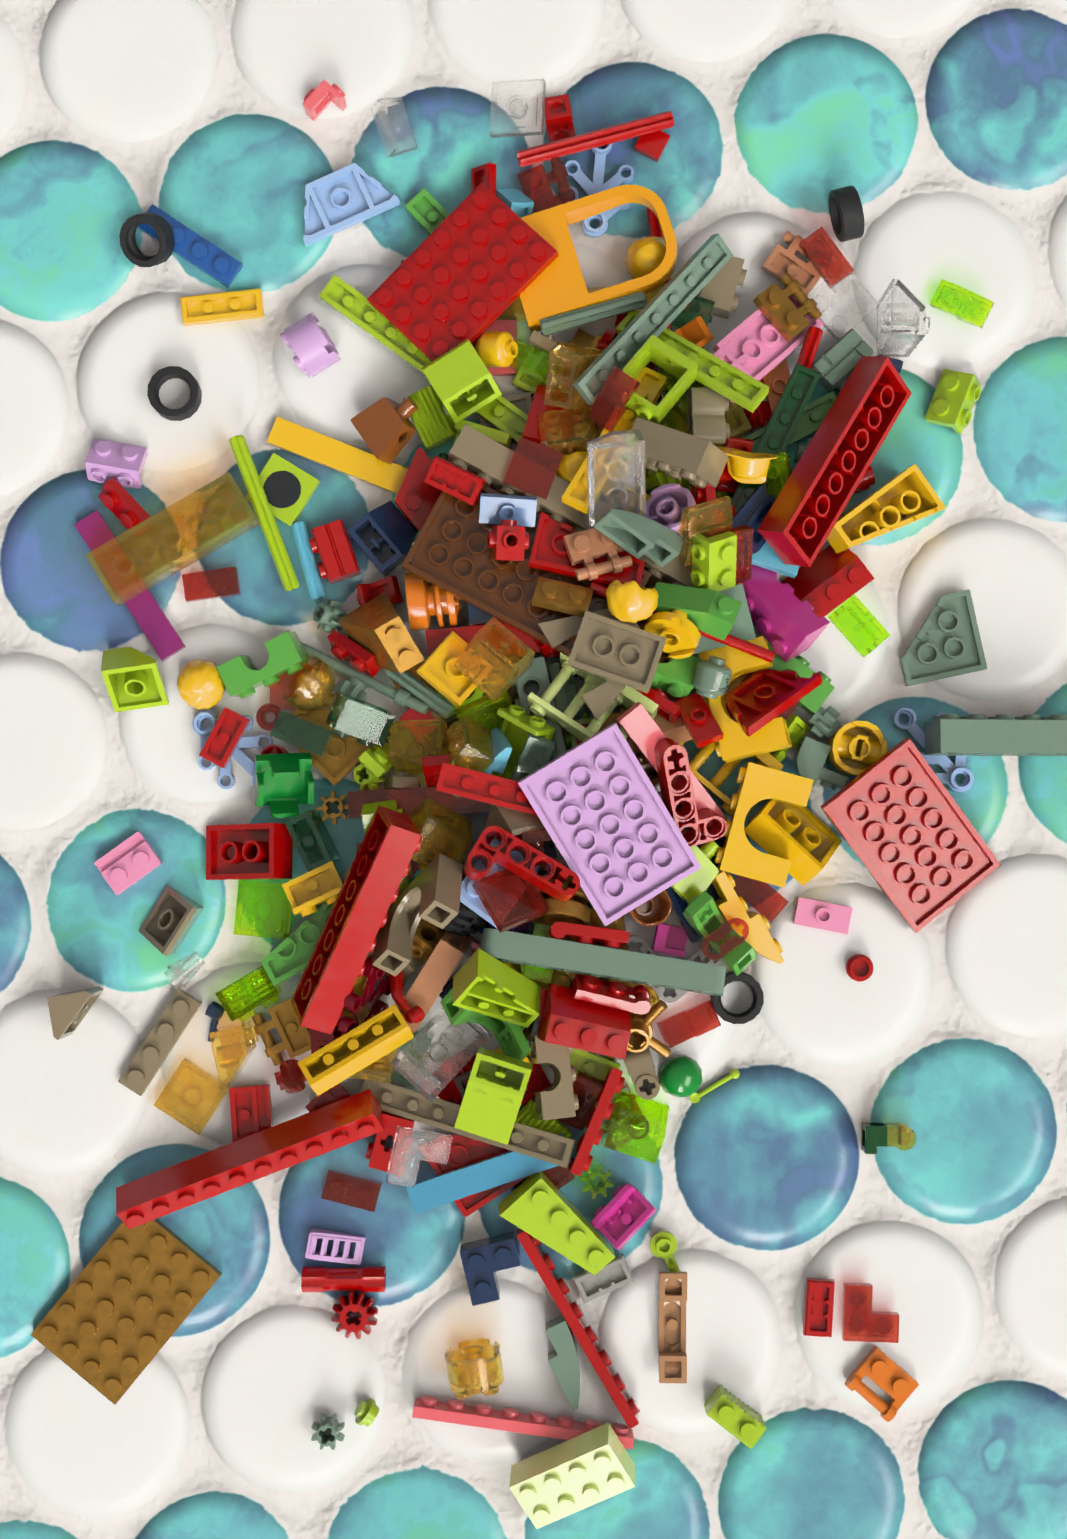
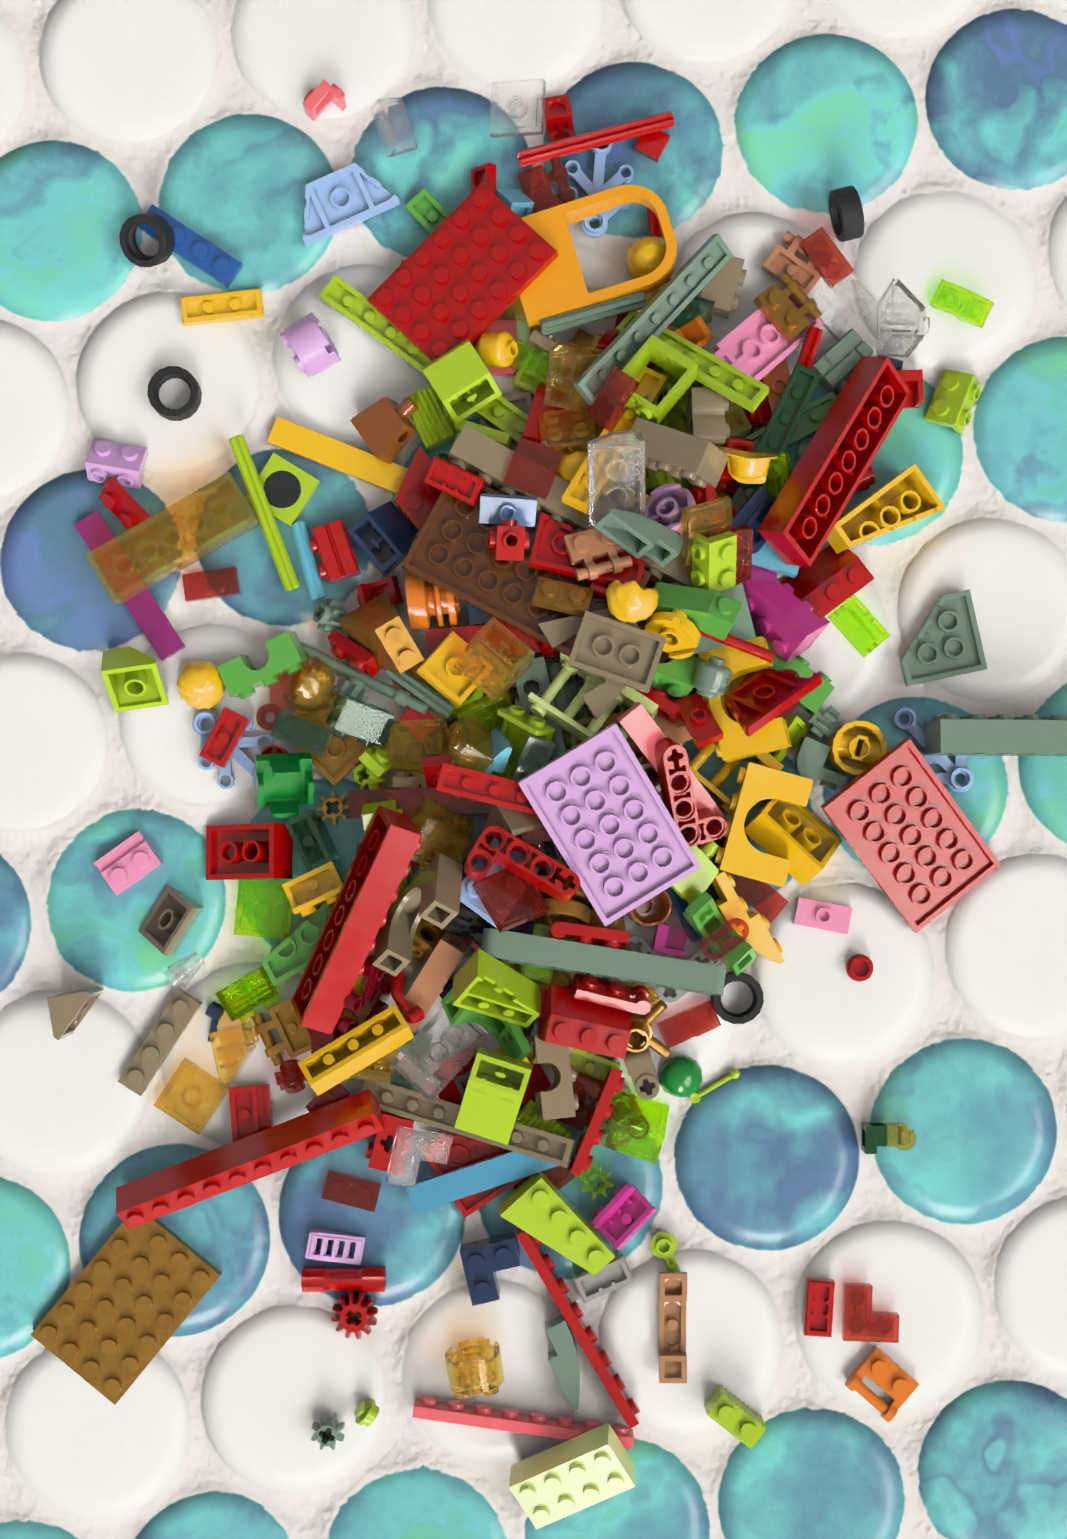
(914, 382): none -> red panel

